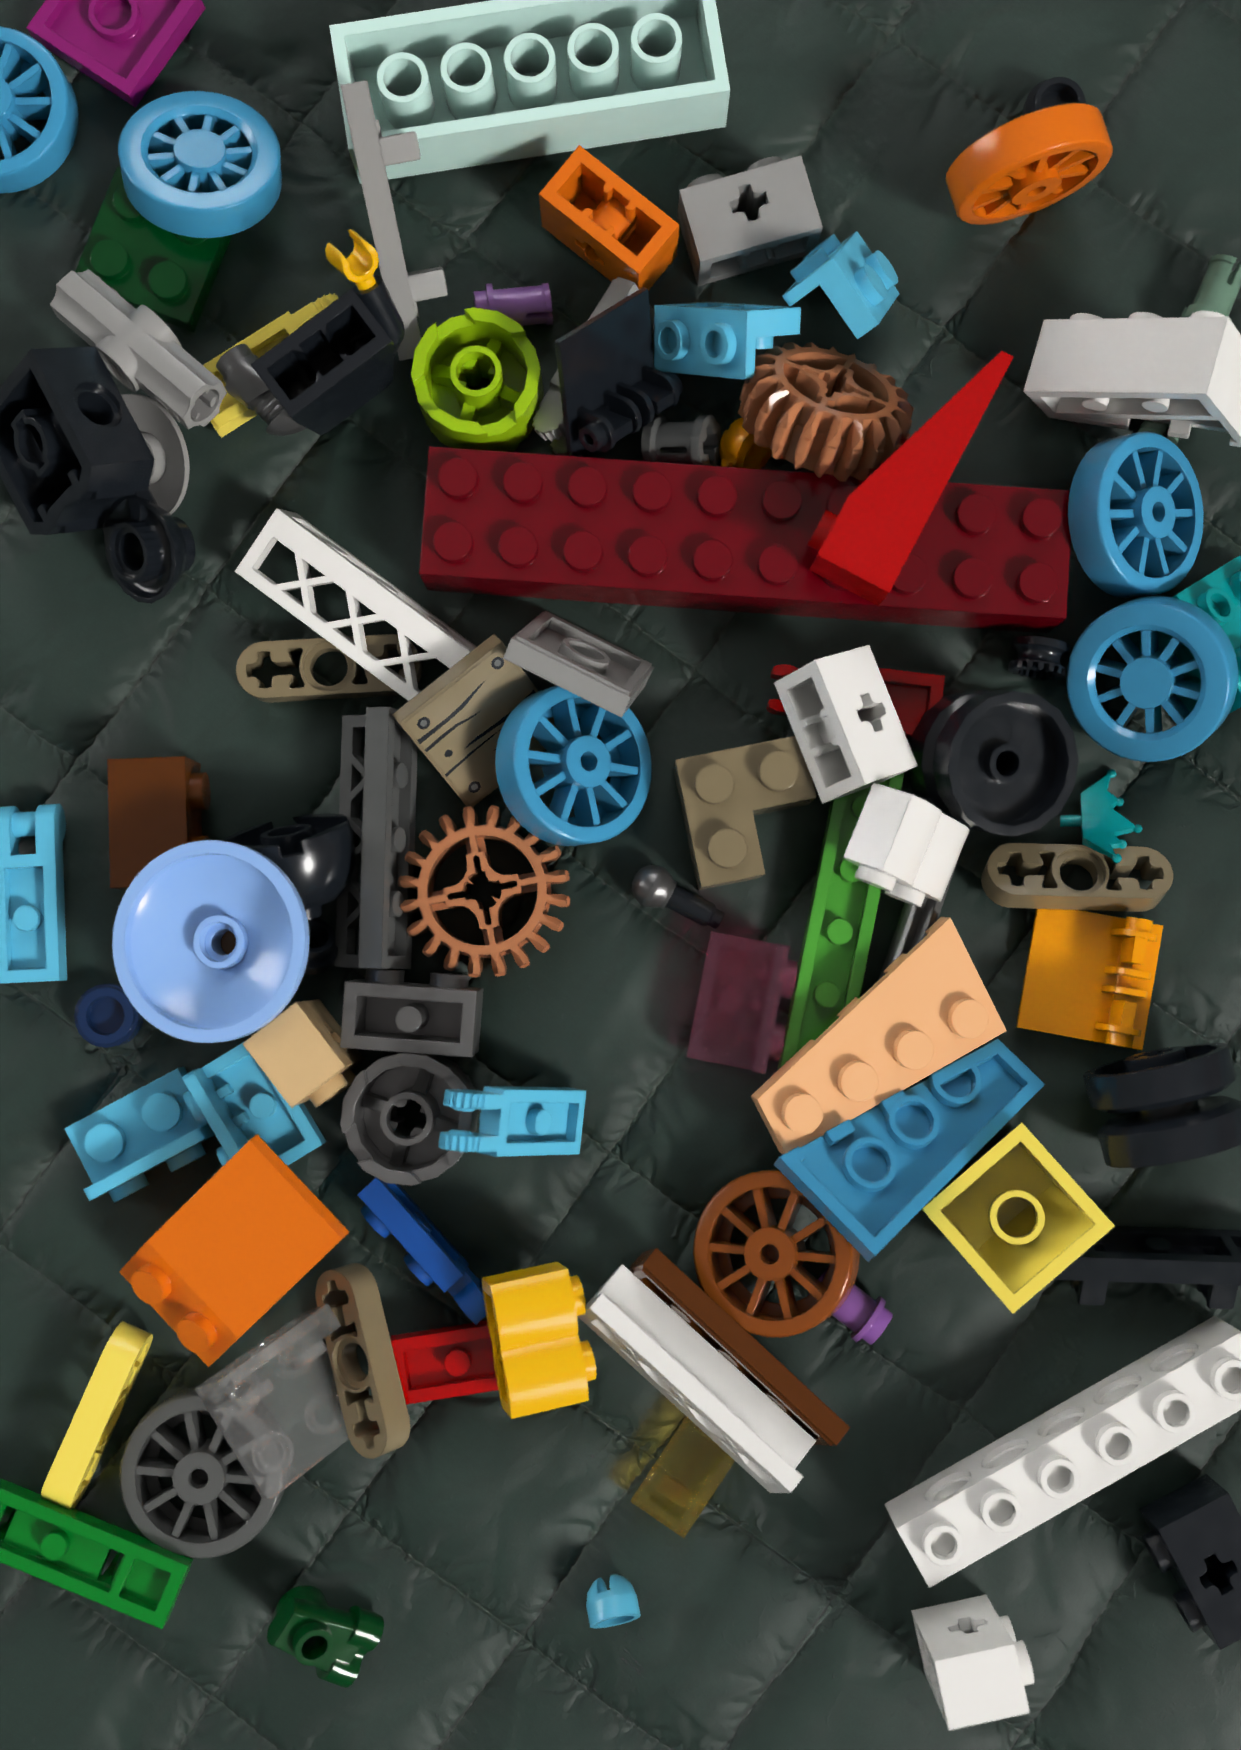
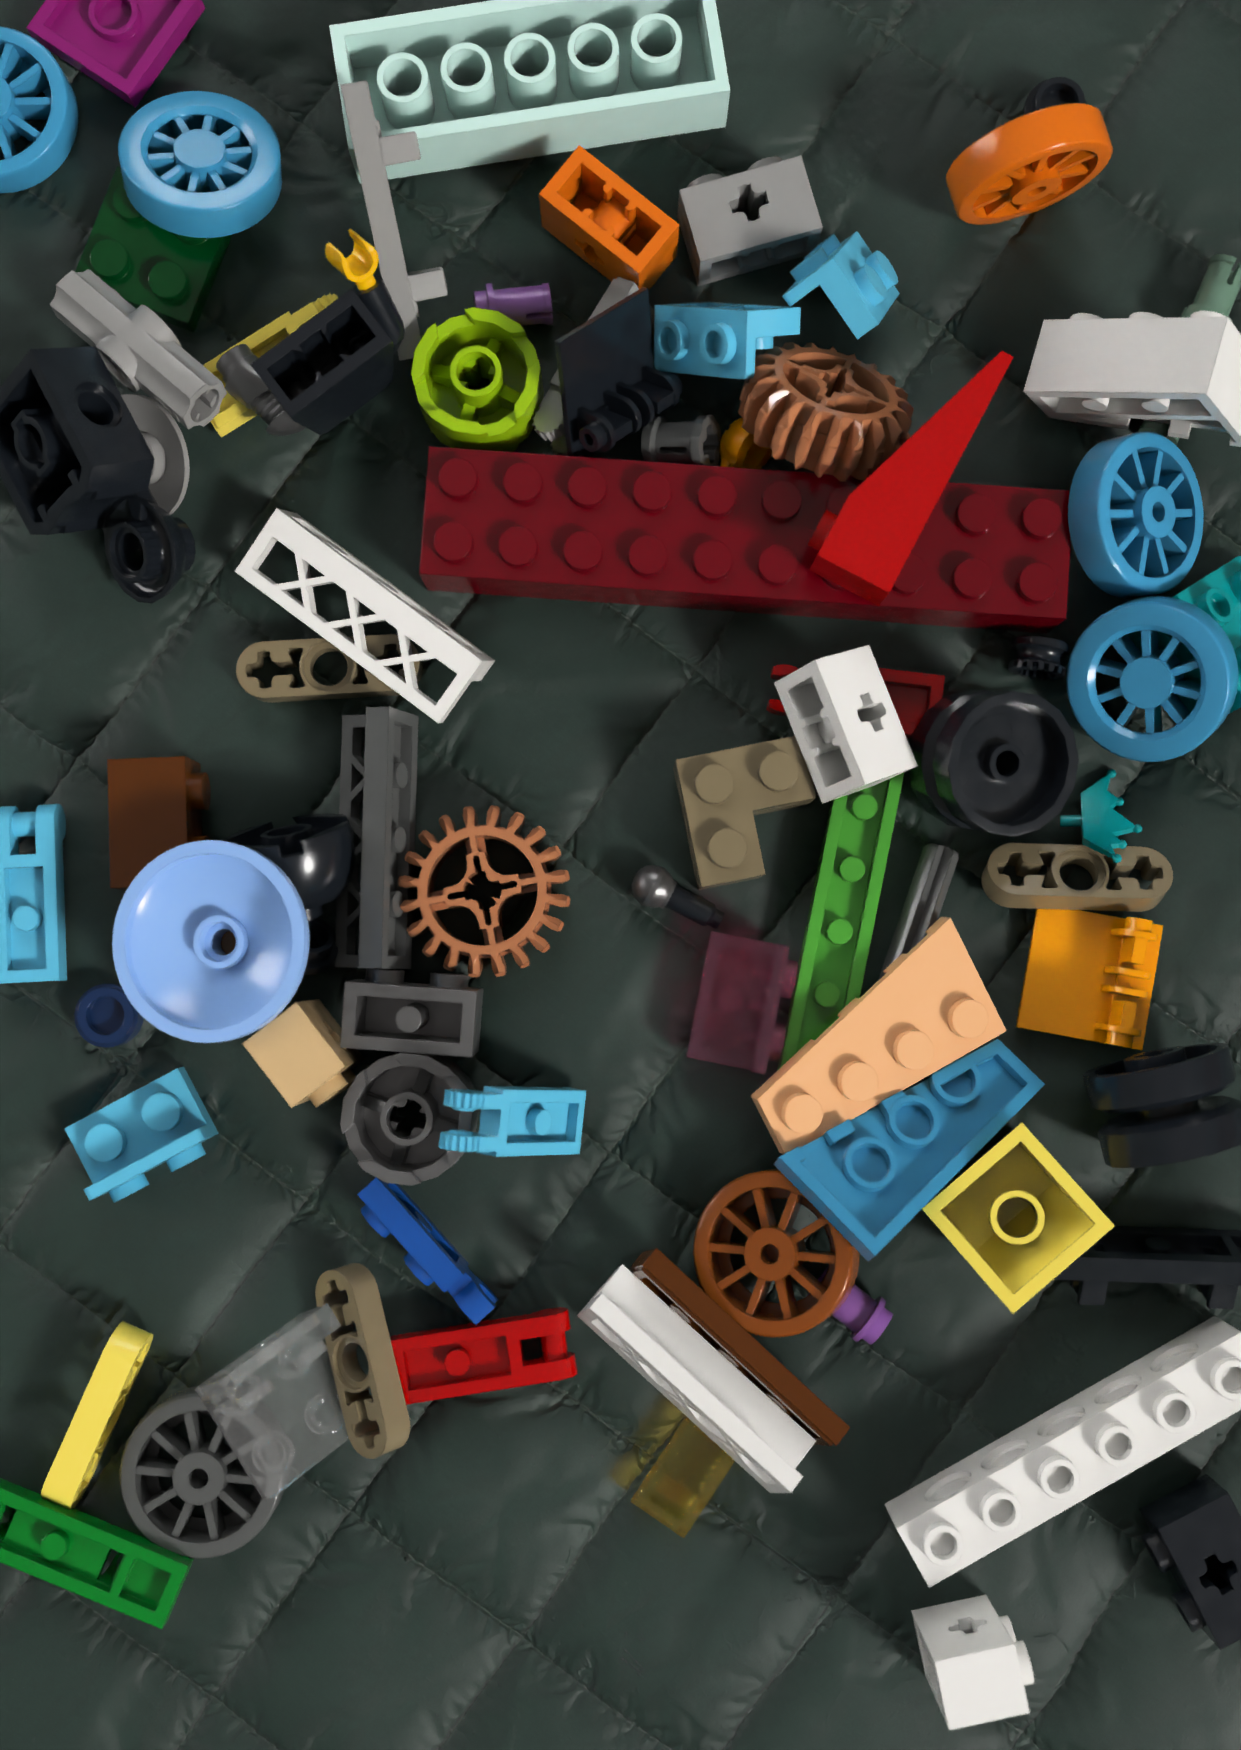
(233, 1250): orange slope -> none
(243, 1102): medium azure bracket -> none
(323, 1634): dark green plate -> none
(462, 716): dark tan tile -> none
(537, 1338): yellow brick -> none
(573, 766): dark azure wheel -> none
(579, 662): light grey tile -> none
(611, 1606): medium azure hinge -> none
(905, 845): white brick -> none

